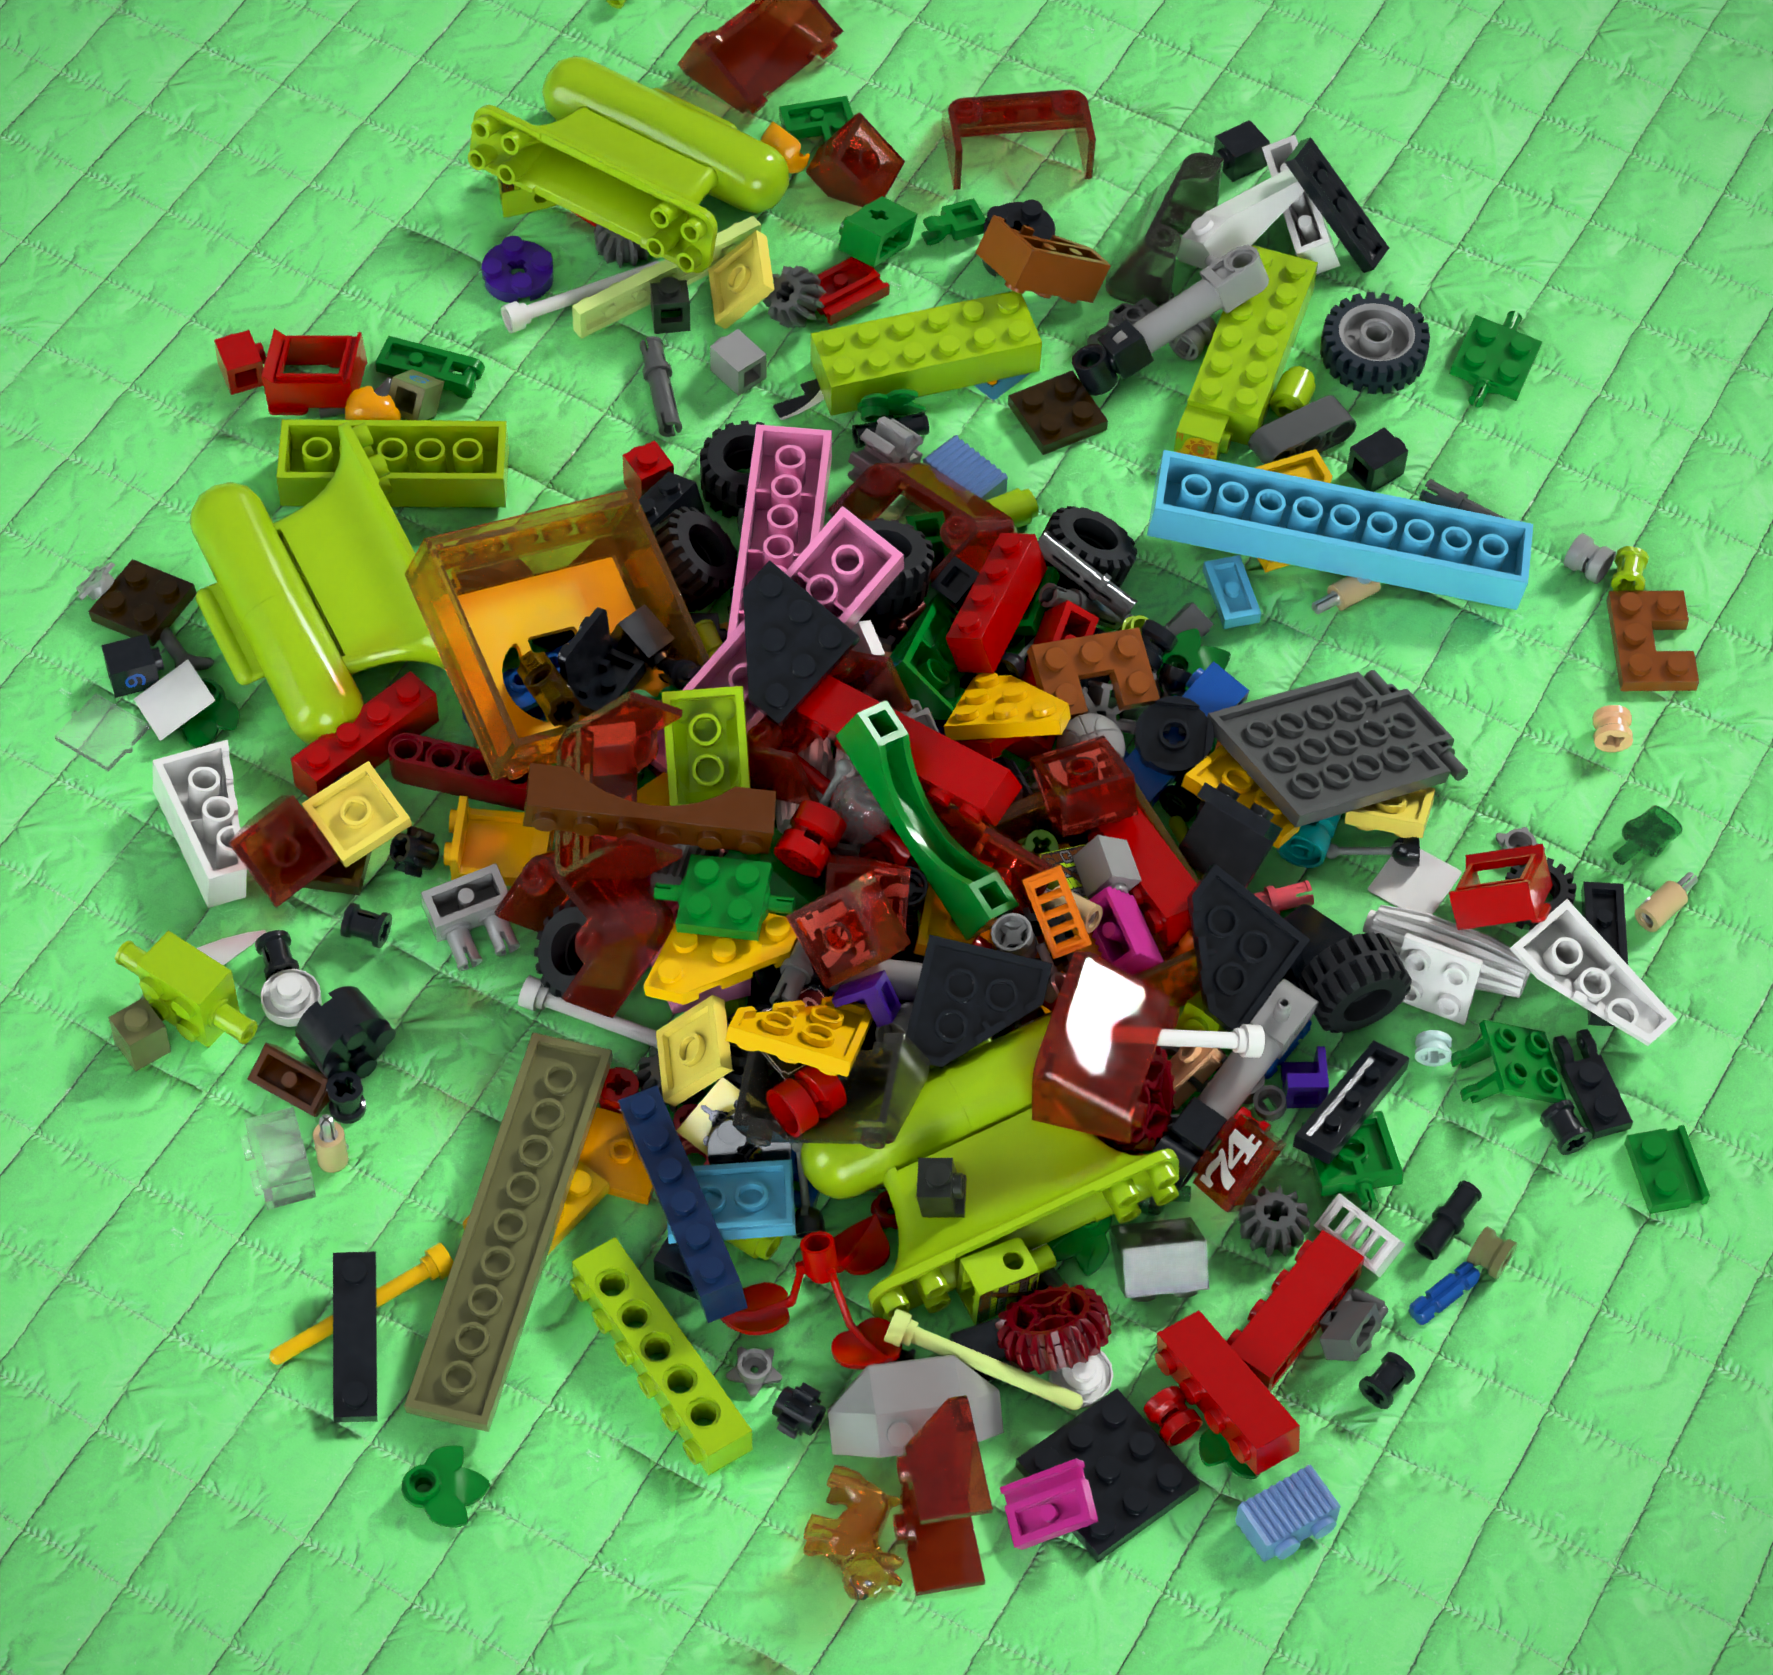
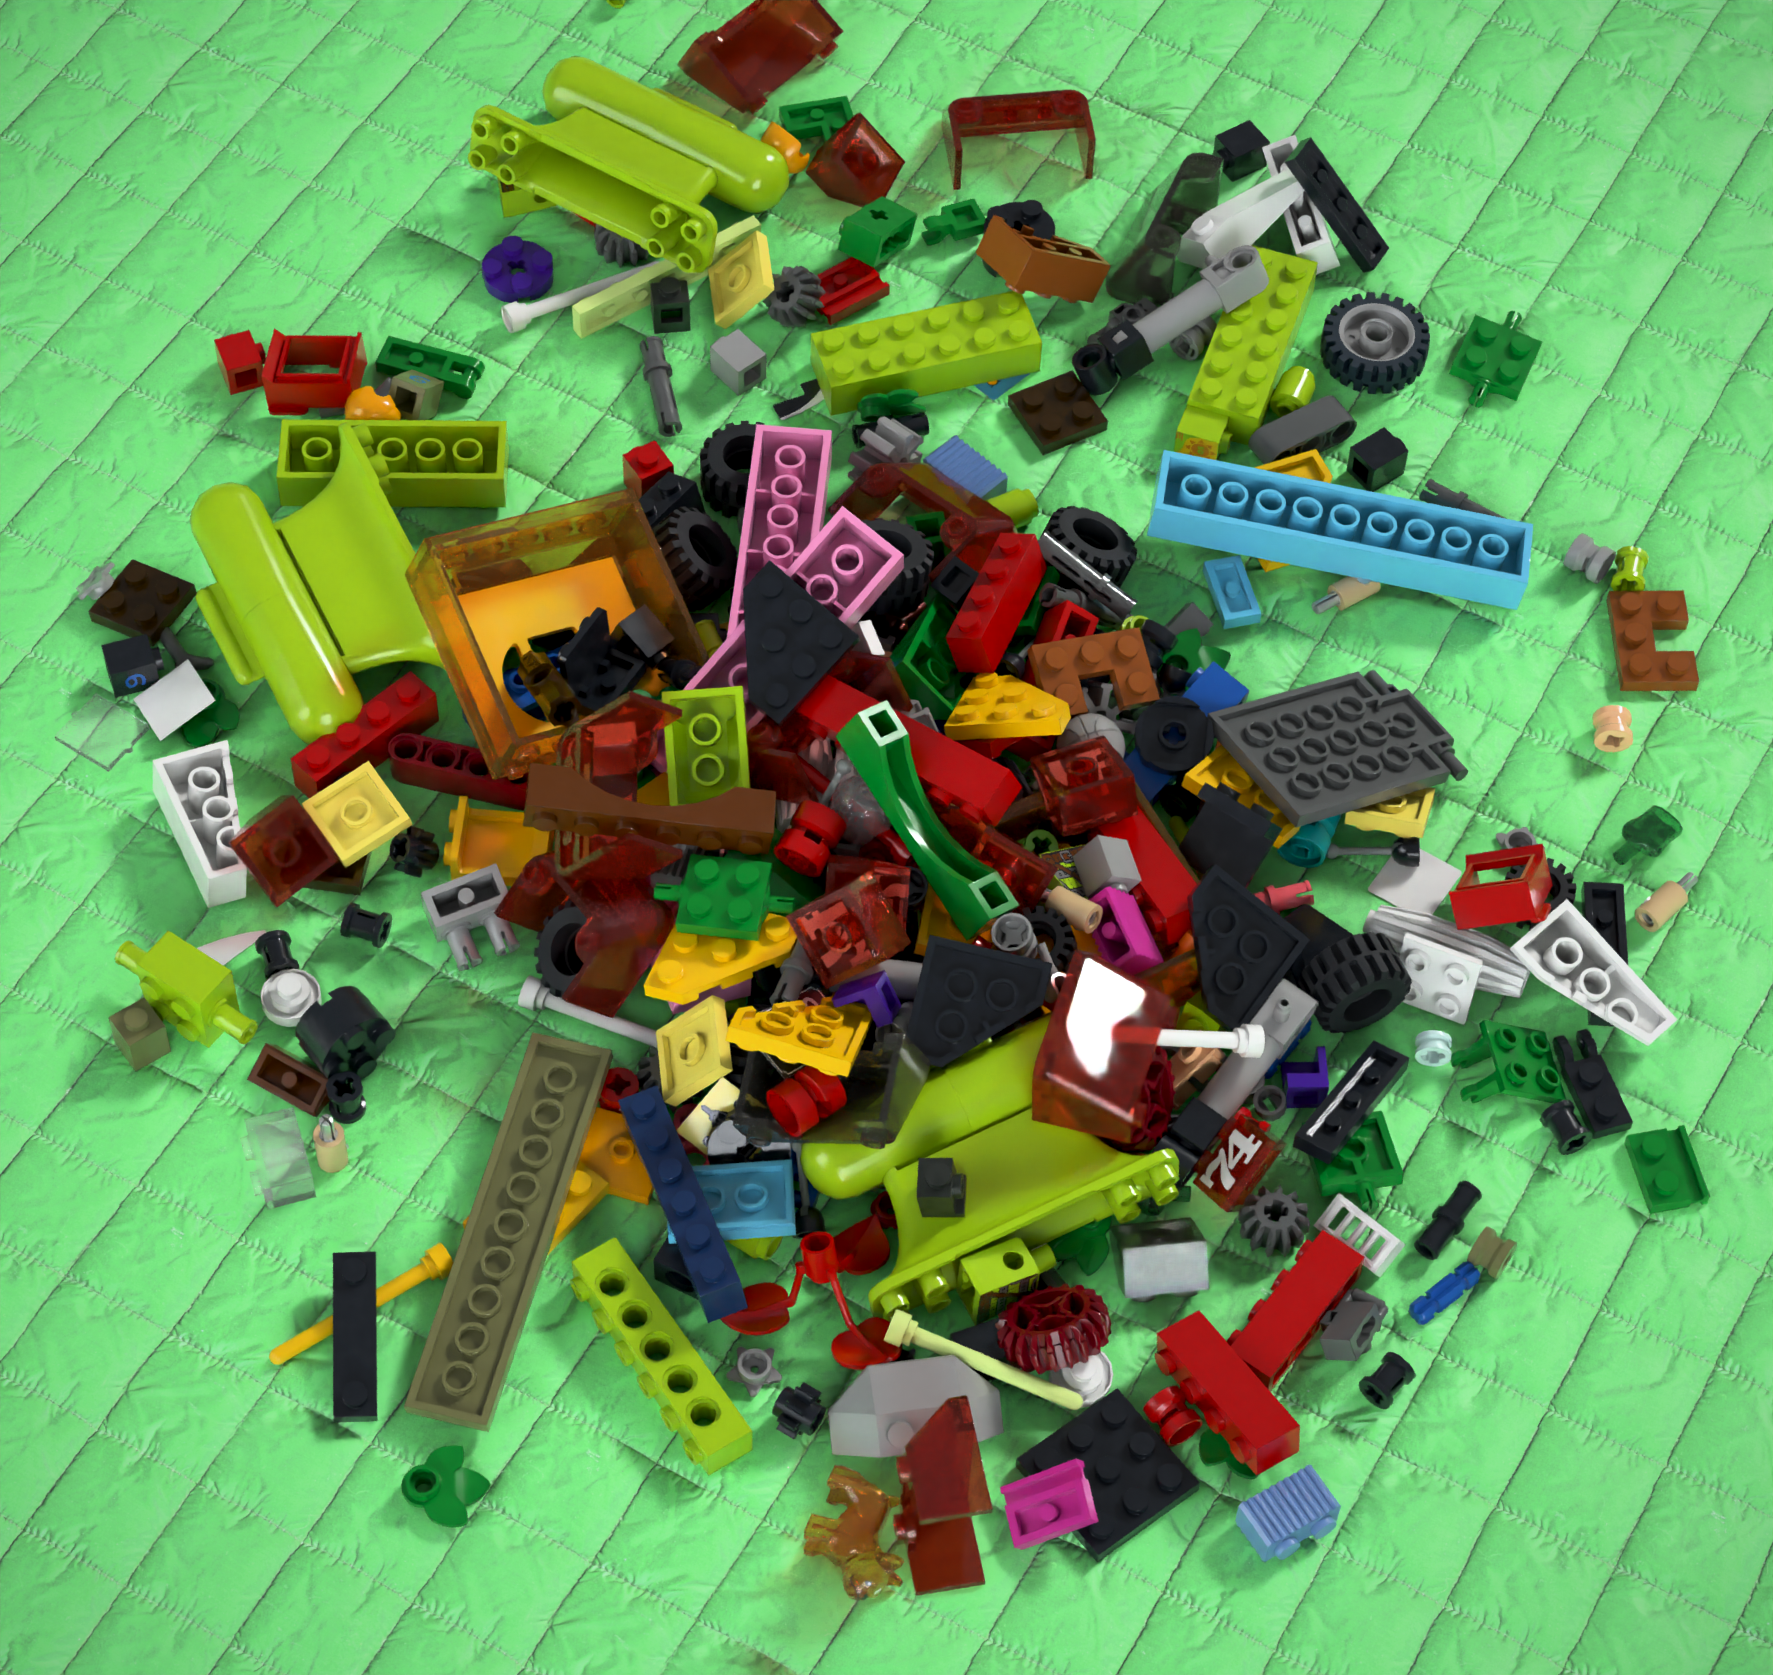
(1069, 945): orange slope -> none

